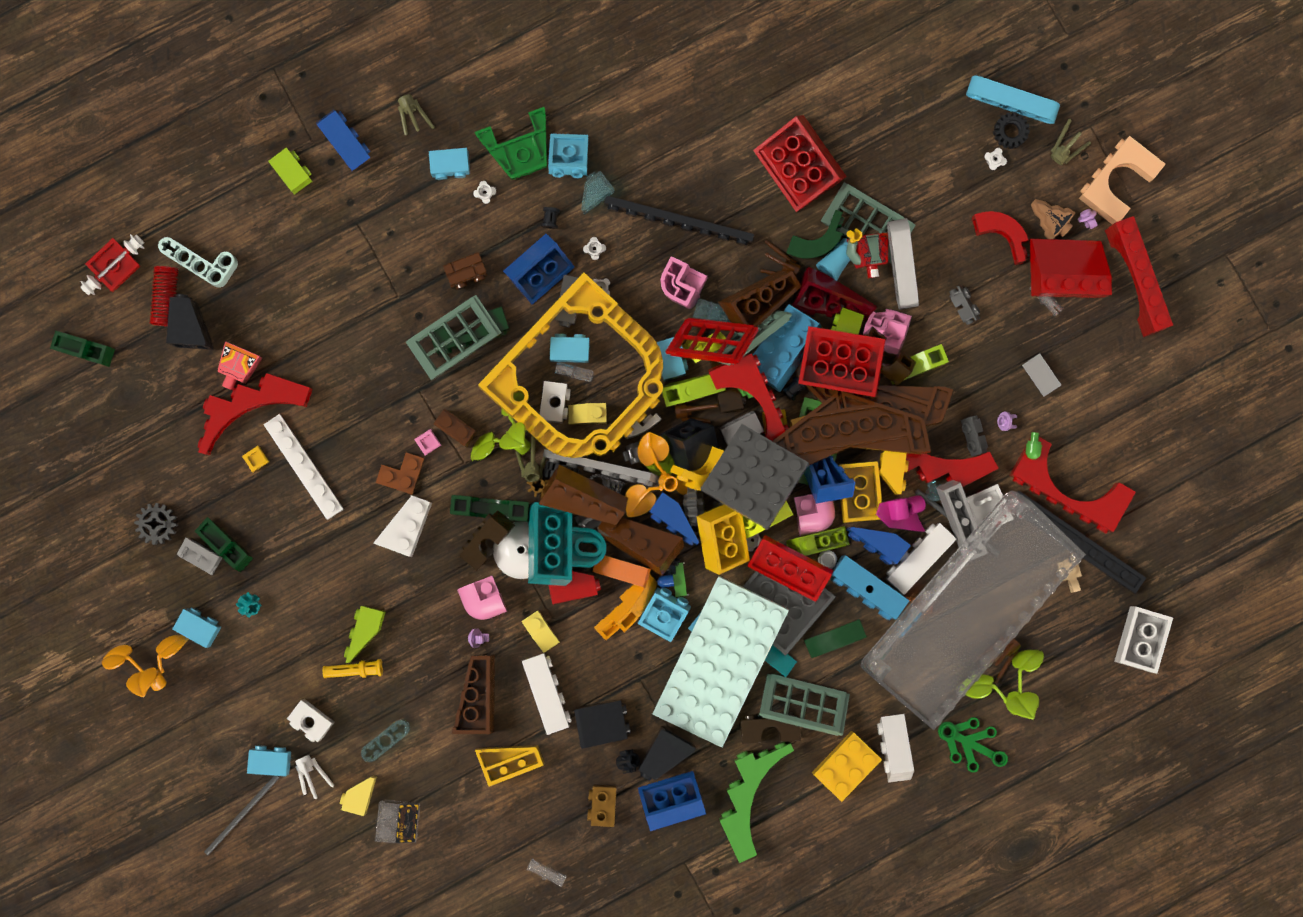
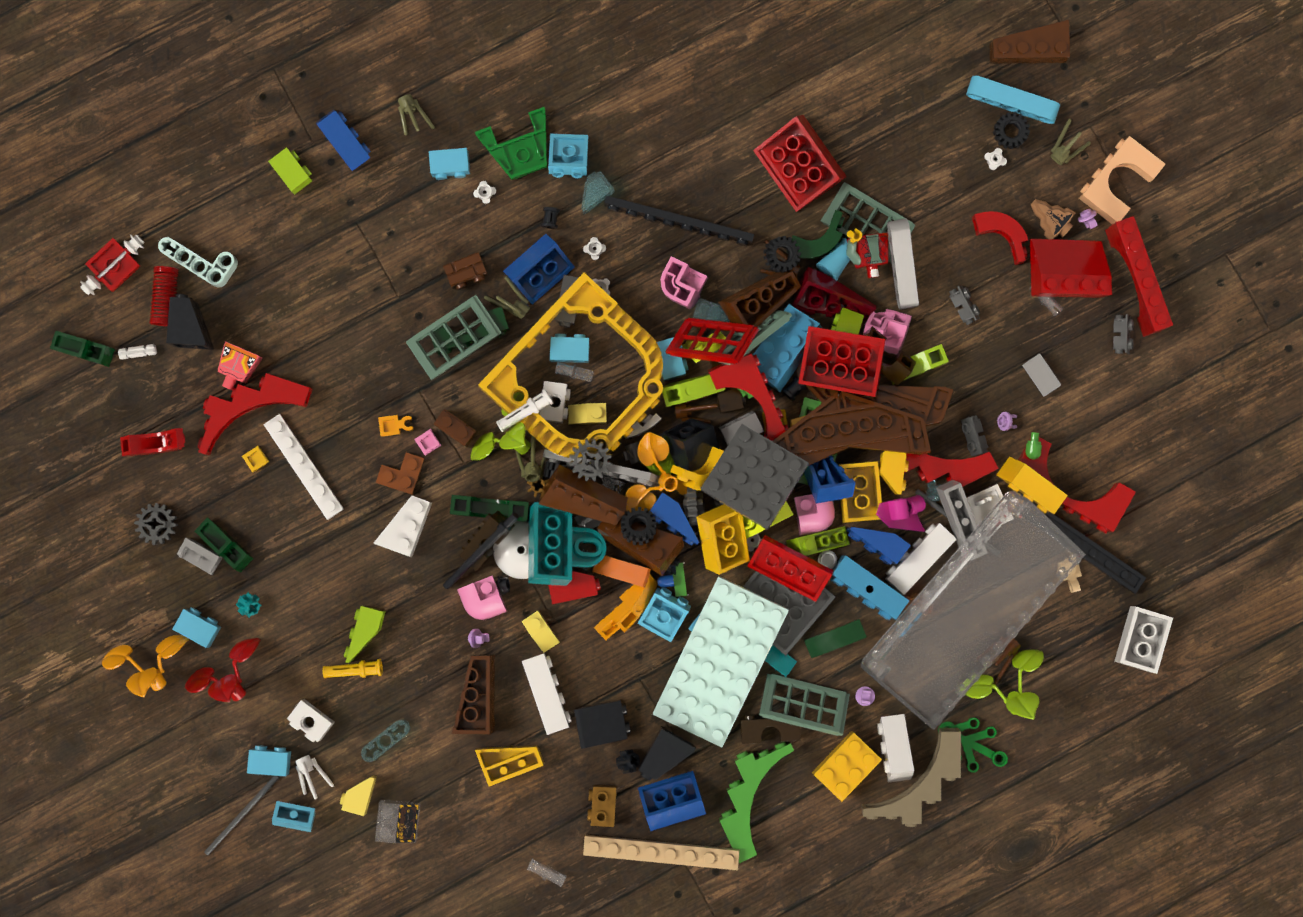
(138, 351): none -> white axle
(152, 443): none -> red arch
(228, 686): none -> red plant
(293, 816): none -> medium azure brick
(391, 425): none -> light orange plate
(501, 530): none -> black bar
(503, 585): none -> black plate
(518, 309): none -> olive plant
(532, 406): none -> white pin
(598, 454): none -> dark grey gear
(638, 536): none -> black tyre
(661, 852): none -> tan plate
(772, 259): none -> black tyre
(865, 696): none -> lavender plate
(908, 804): none -> dark tan arch
(1031, 485): none -> yellow wedge
(1035, 45): none -> reddish brown wedge
(1123, 326): none -> dark grey hinge

